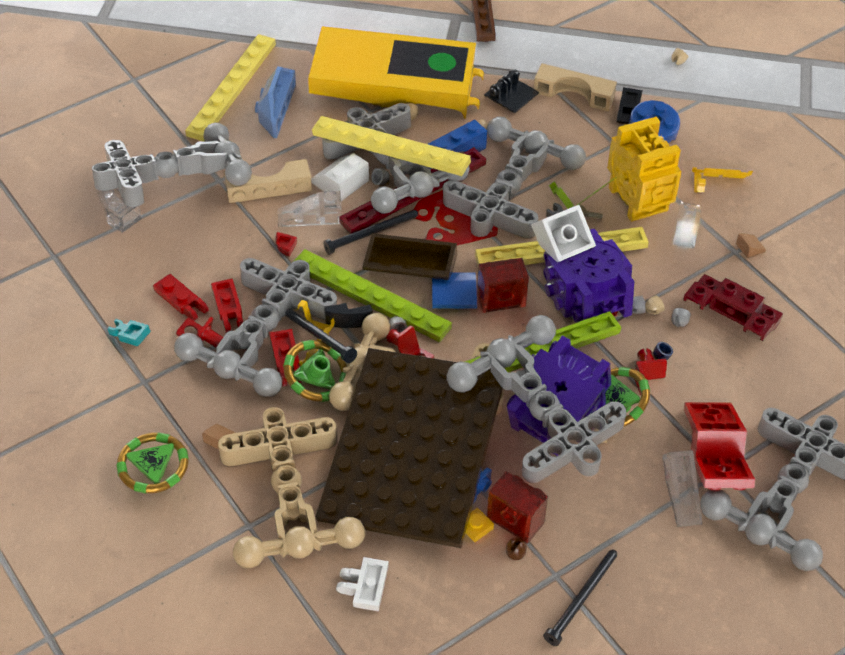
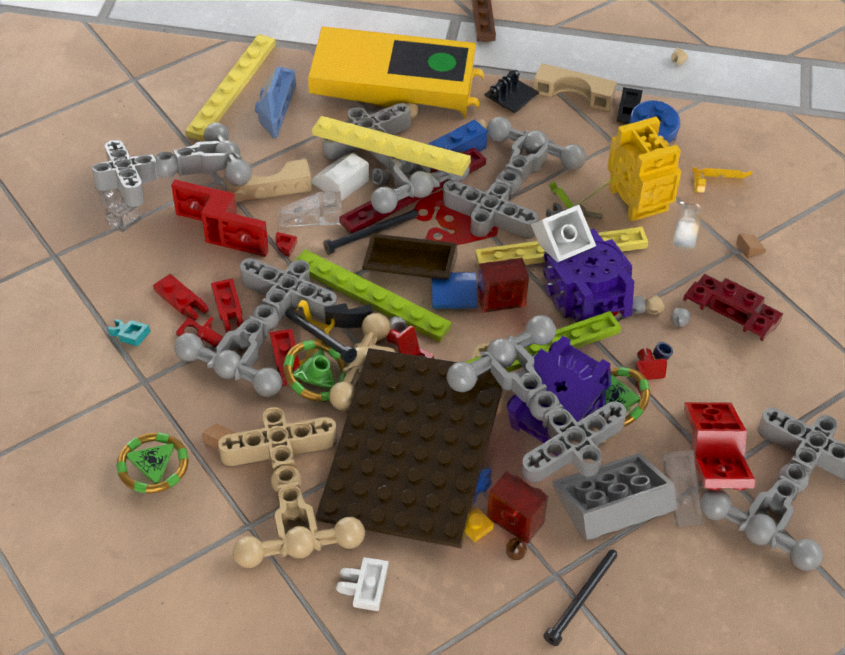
(220, 218): none -> red bracket
(616, 496): none -> light grey slope

